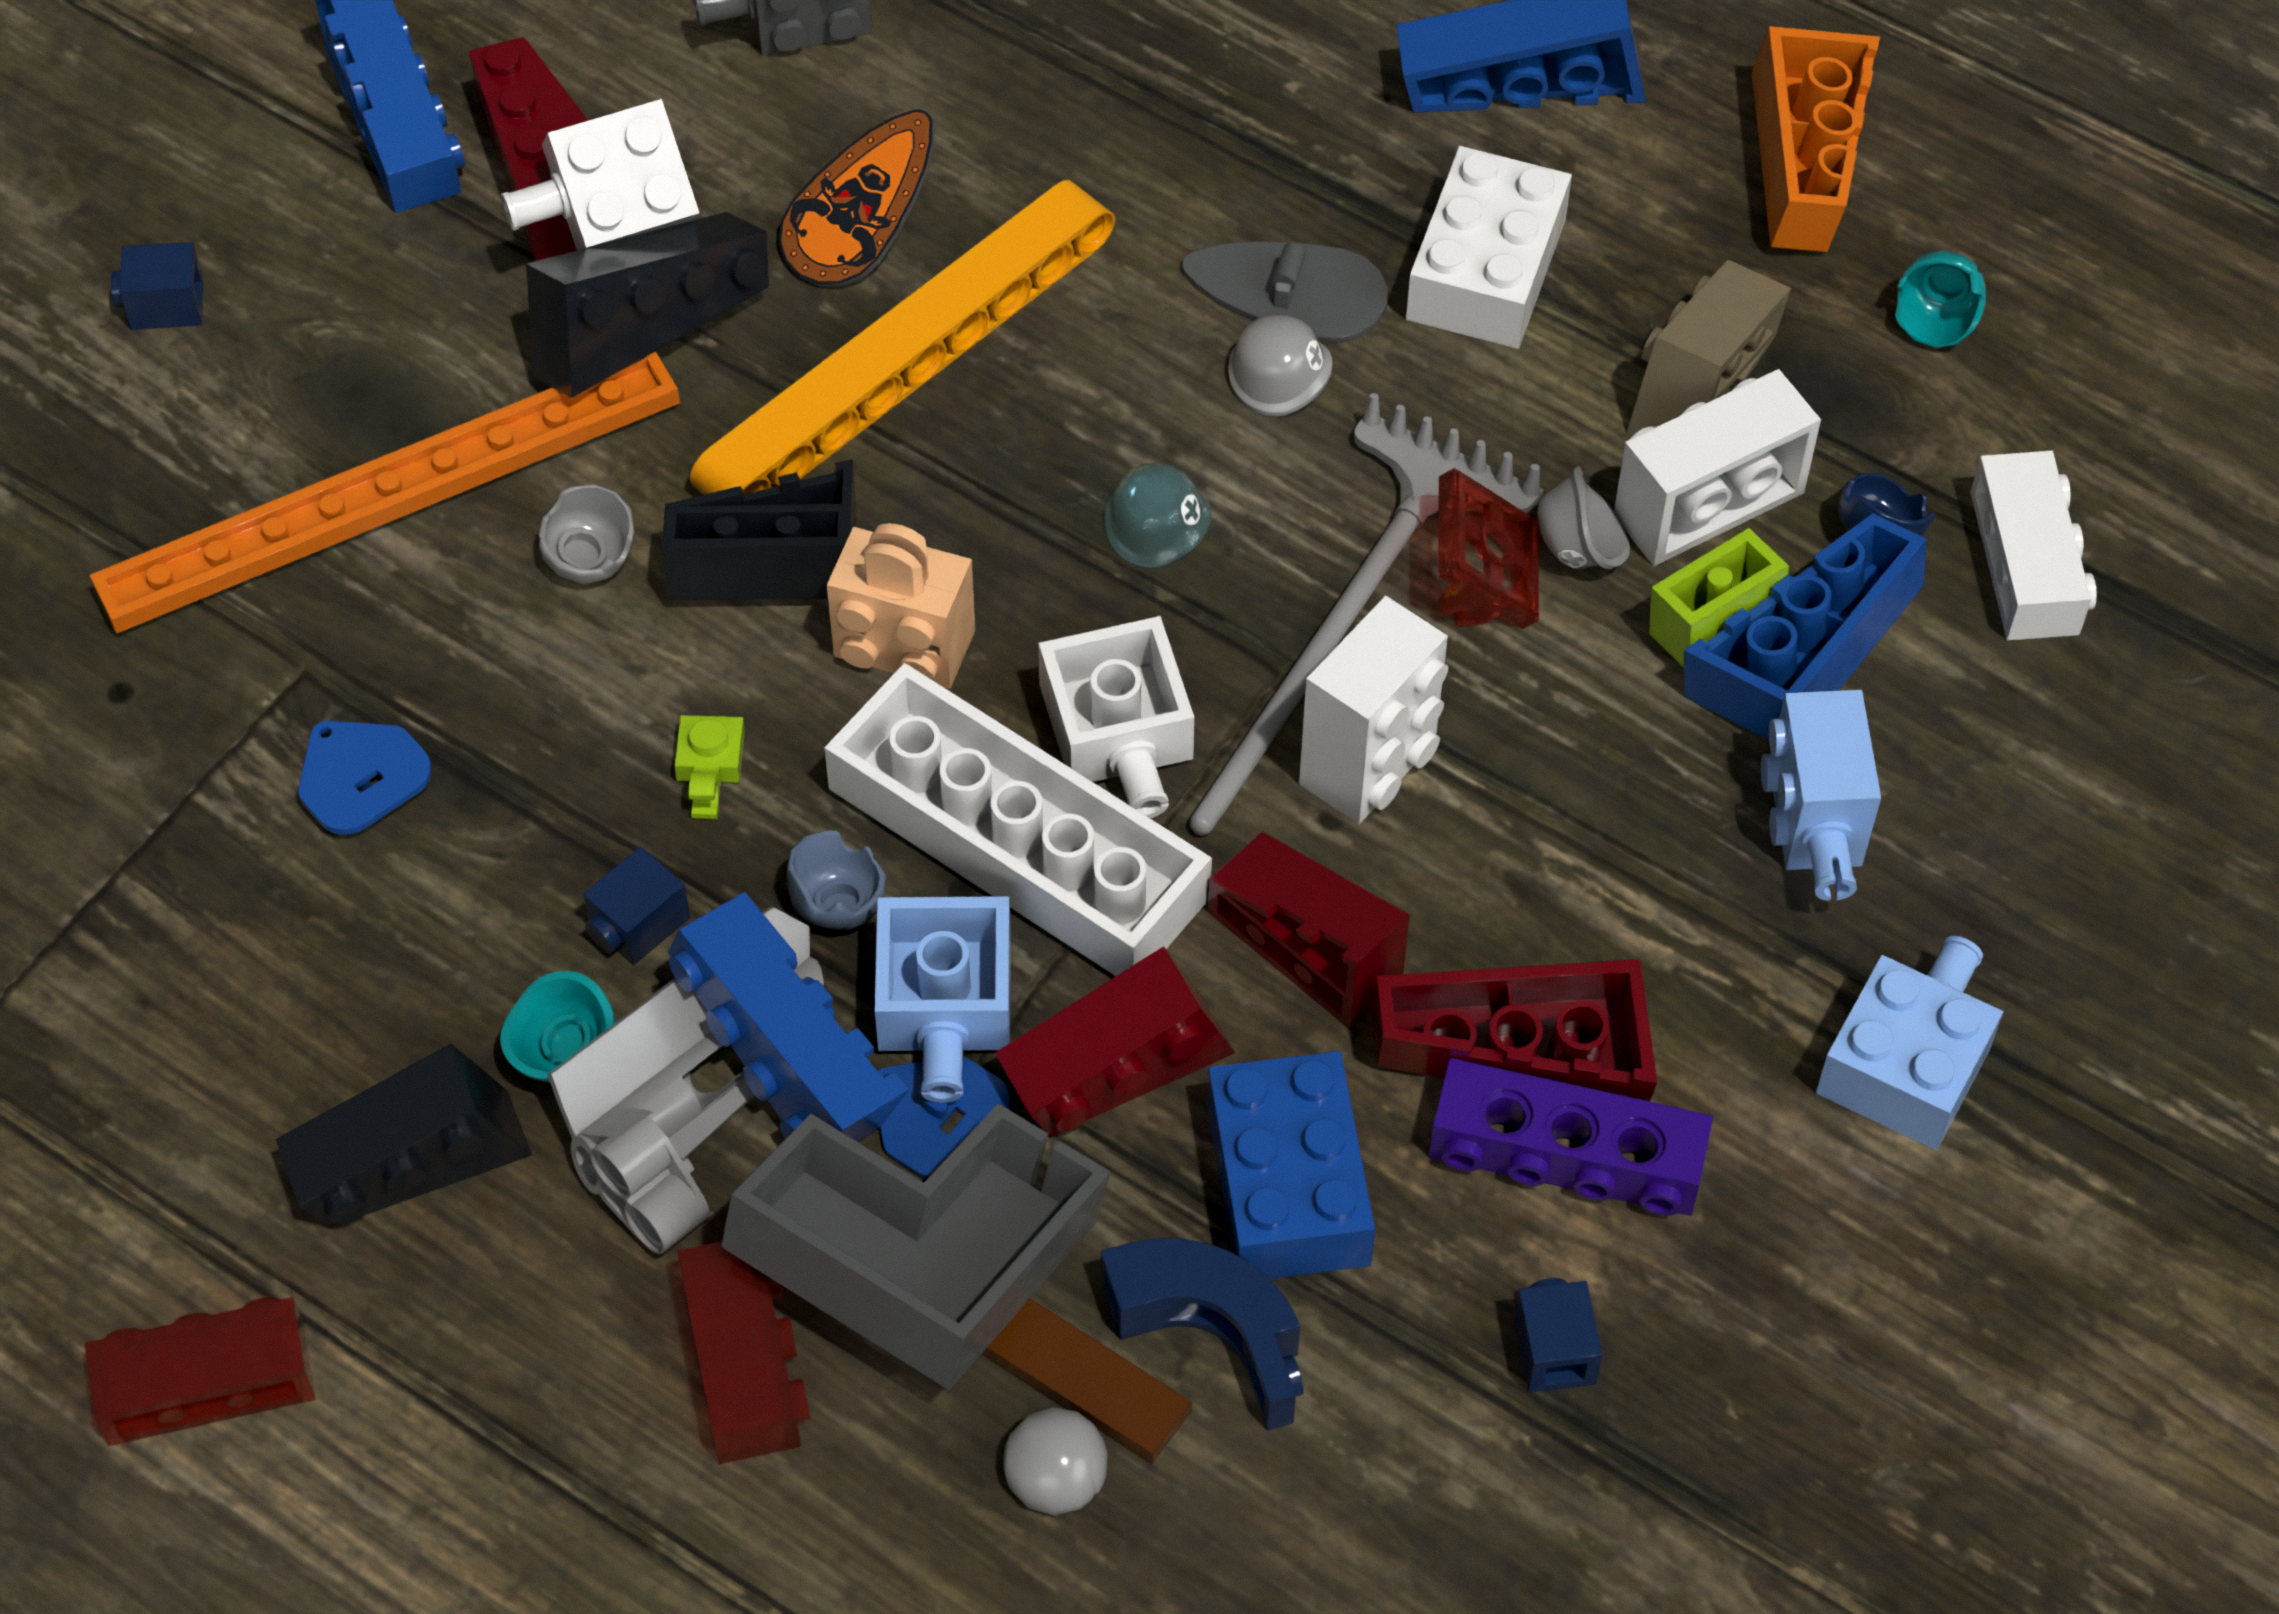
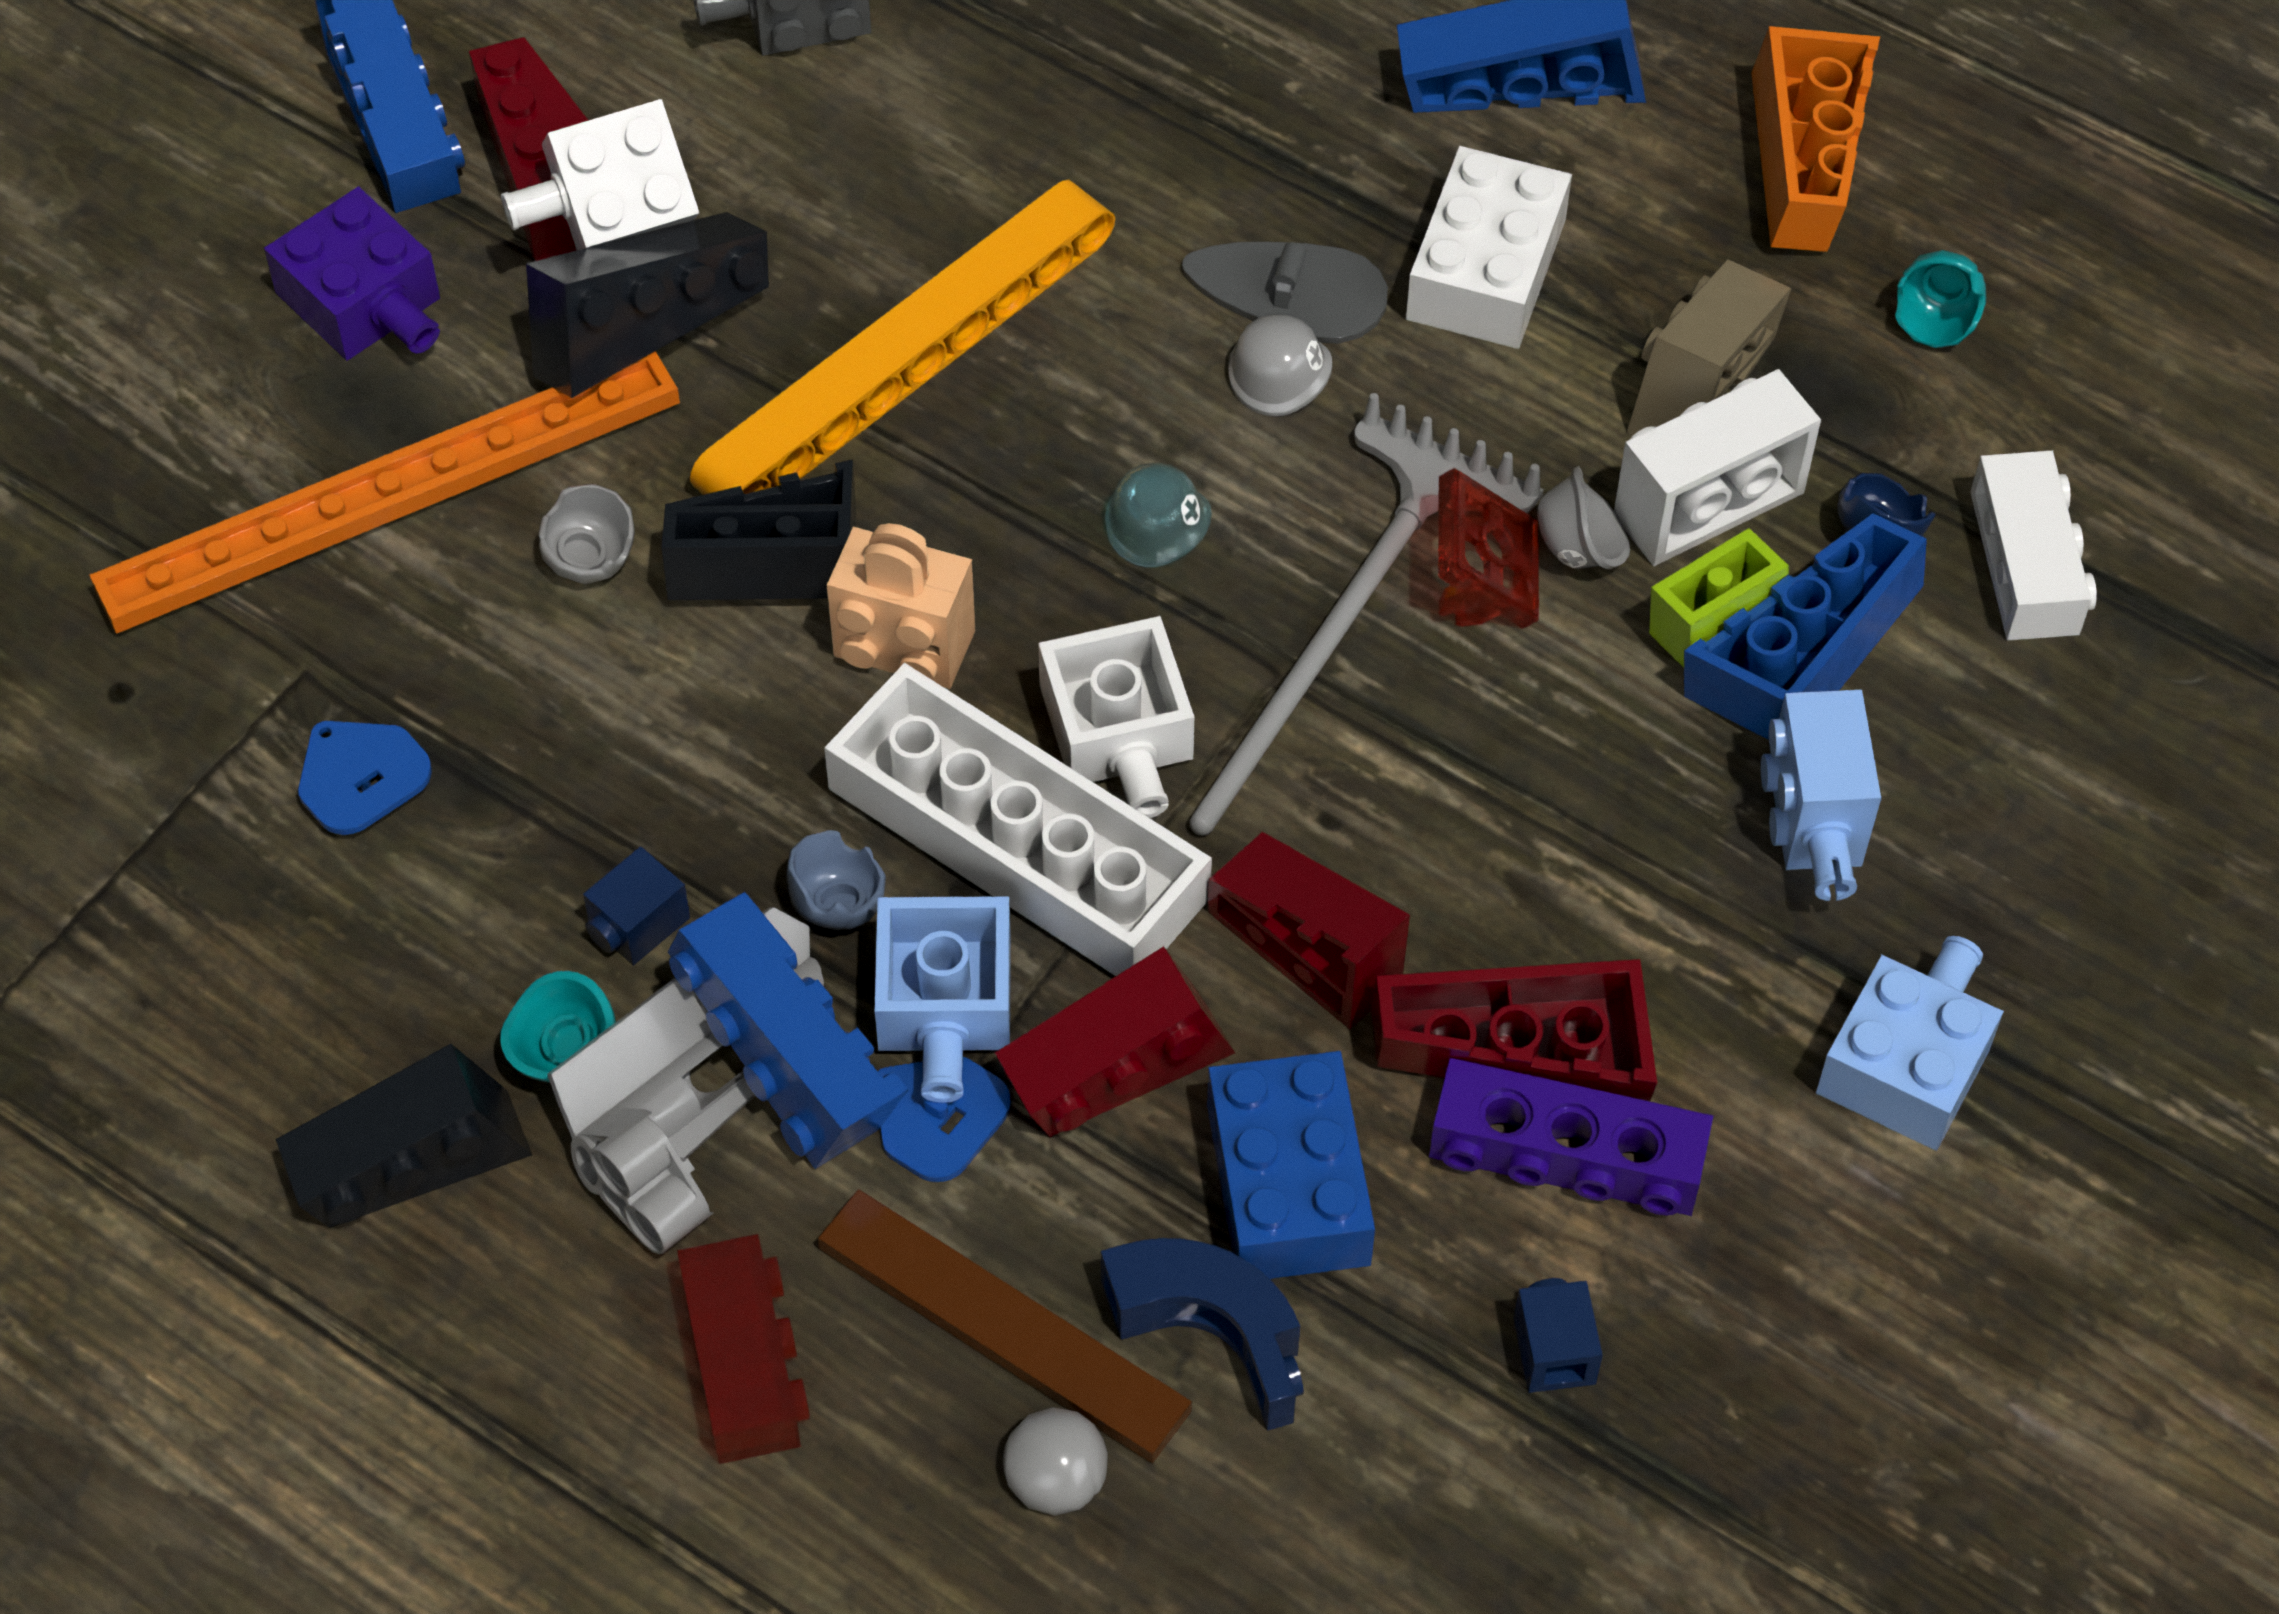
(159, 286): dark blue brick -> none
(199, 1370): clear red brick -> none
(356, 277): none -> dark purple brick
(706, 755): lime plate -> none
(858, 202): shield -> none
(909, 1261): dark grey piece -> none
(1373, 710): white brick -> none

